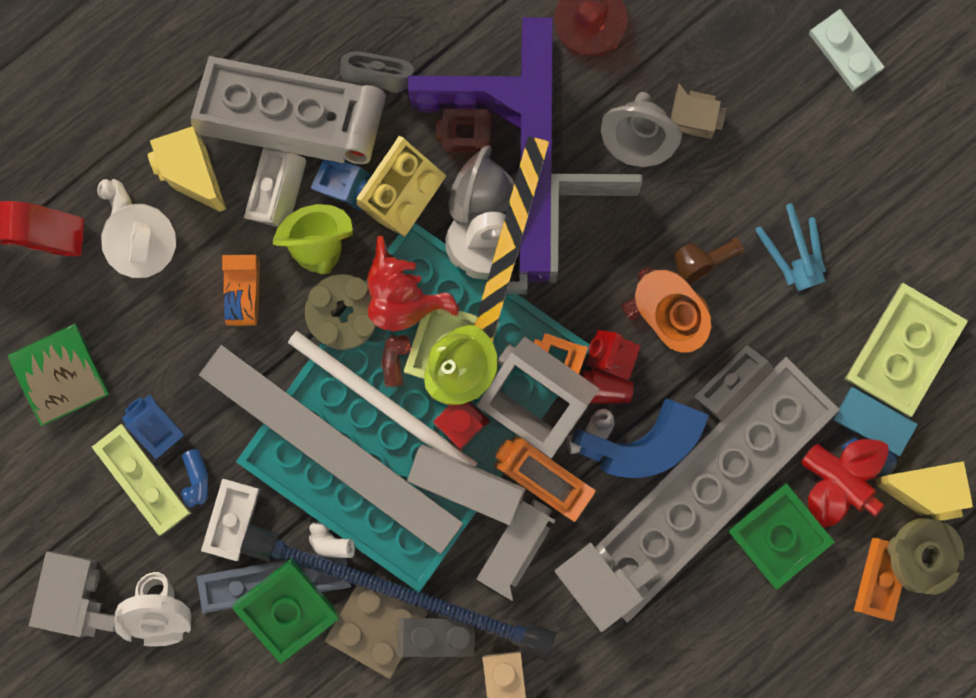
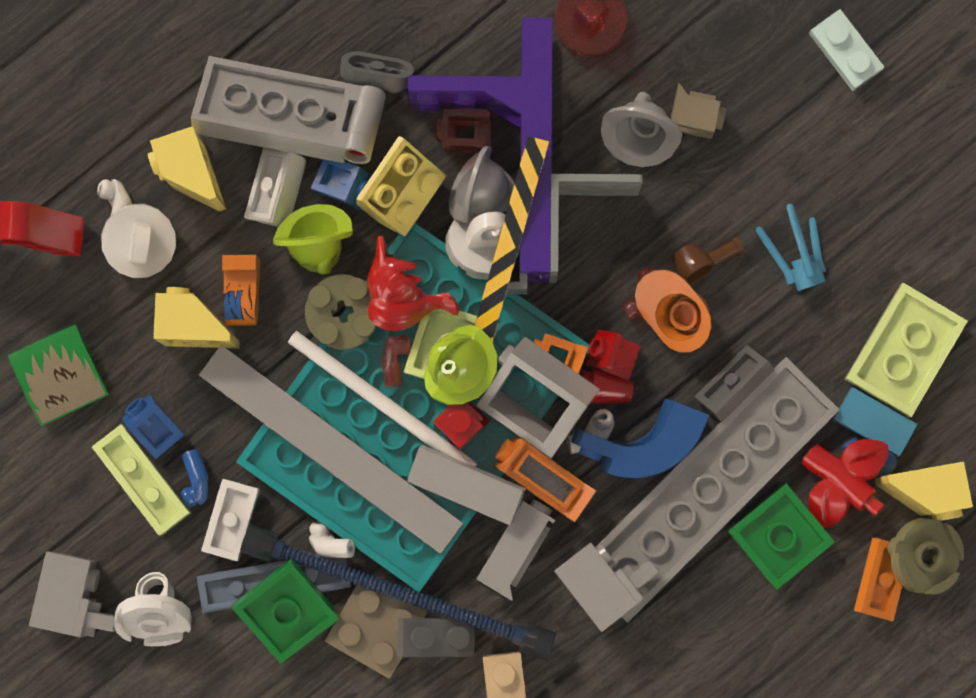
(188, 322): none -> light yellow slope

